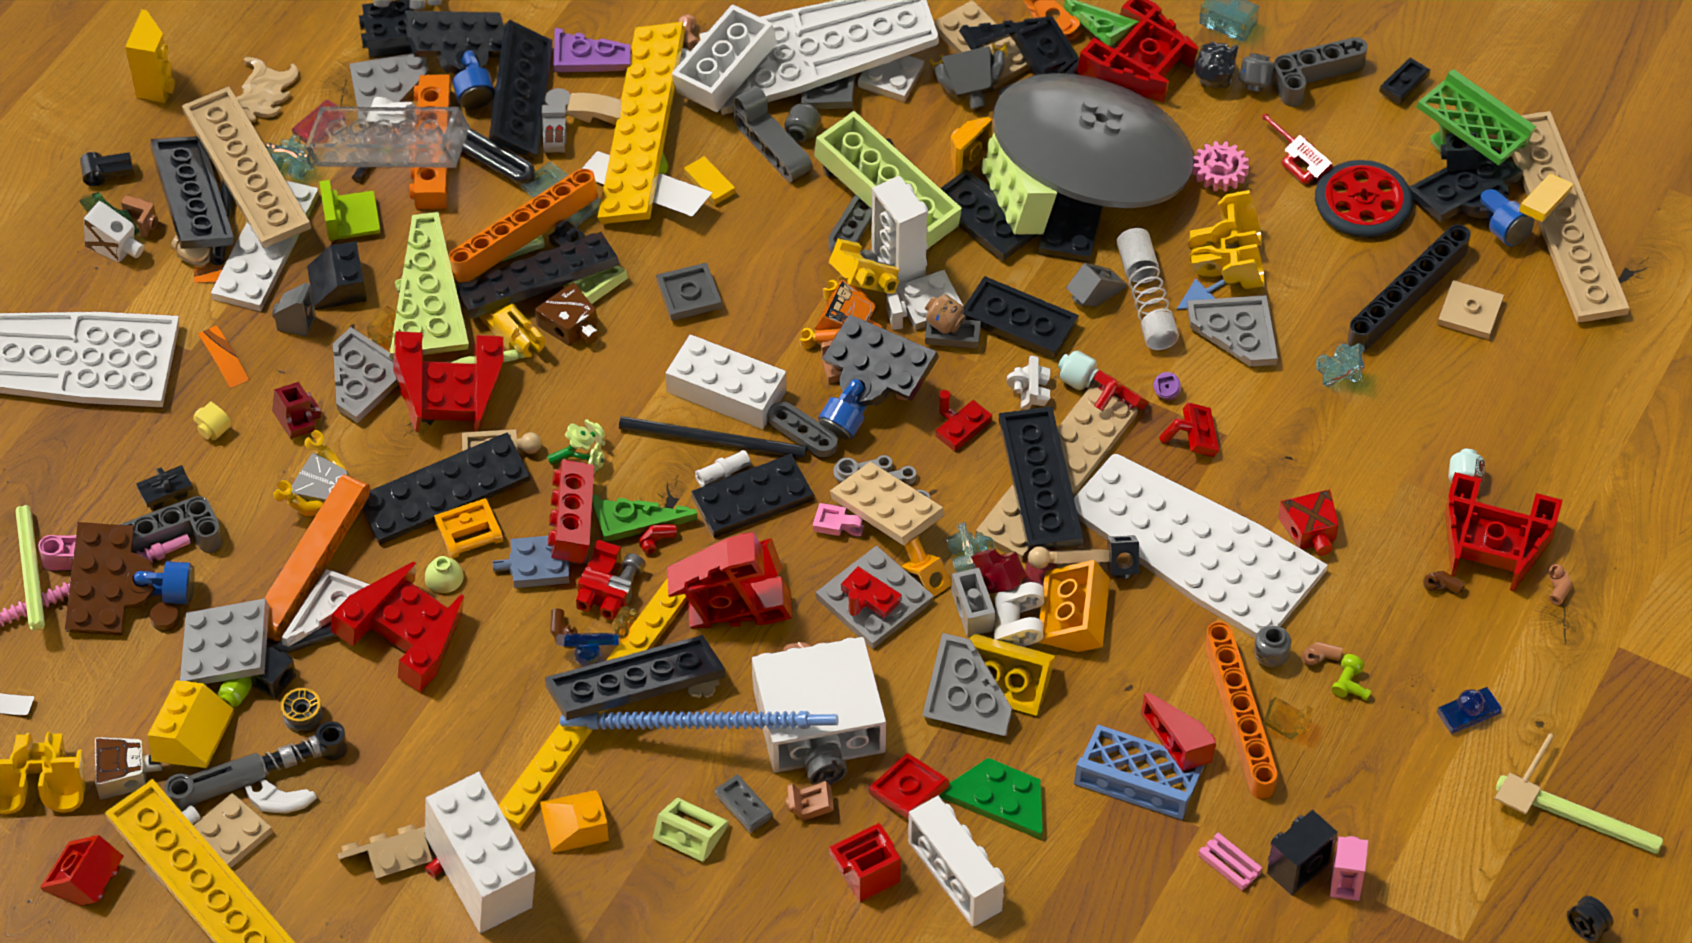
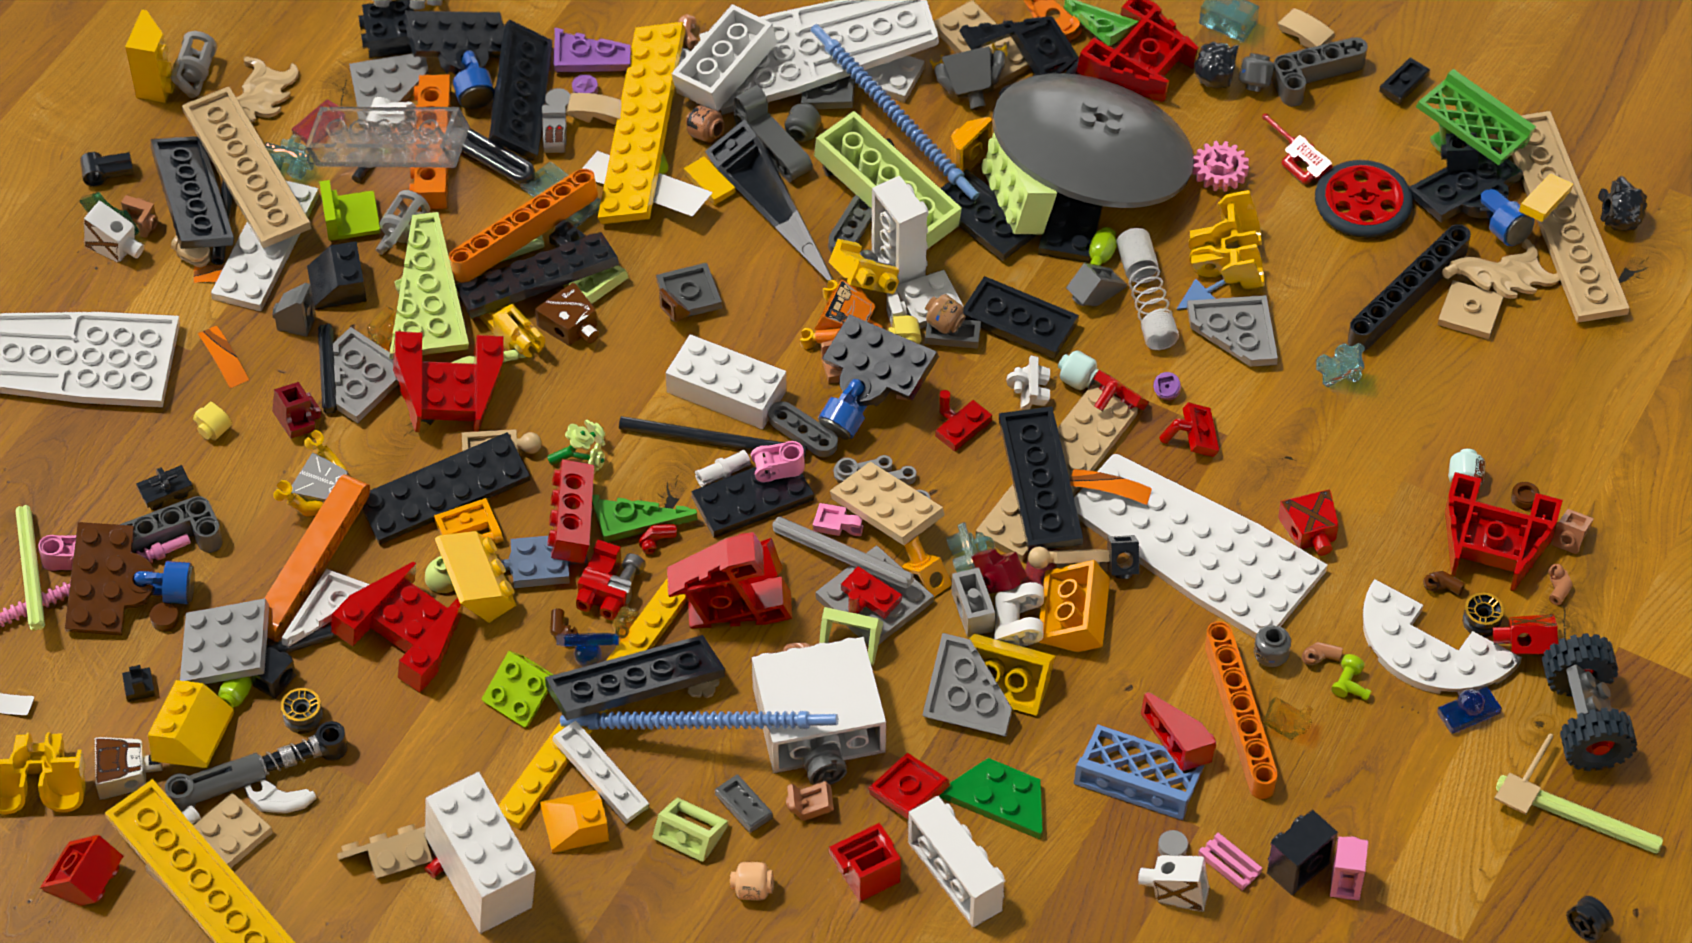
(138, 683): none -> black tile
(193, 64): none -> light grey piece
(327, 373): none -> black axle
(397, 227): none -> light grey piece
(476, 573): none -> yellow slope
(517, 688): none -> lime bracket
(585, 84): none -> medium lavender tile
(600, 772): none -> white plate
(672, 306): none -> reddish brown slope
(705, 124): none -> nougat head
(750, 169): none -> black plate
(752, 881): none -> light nougat head
(780, 461): none -> bright pink piece
(843, 552): none -> light grey axle
(854, 620): none -> yellowish green tile
(889, 106): none -> medium blue hose
(906, 327): none -> light yellow plate
(1102, 246): none -> lime plant
(1111, 484): none -> orange sticker
(1173, 843): none -> light grey tile
(1178, 881): none -> white torso
(1307, 28): none -> tan slope
(1424, 659): none -> white plate
(1476, 608): none -> black wheel
(1509, 274): none -> tan piece
(1523, 495): none -> reddish brown tile
(1540, 631): none -> red torso
(1571, 531): none -> nougat bracket
(1599, 733): none -> black plate
(1623, 206): none -> black animal

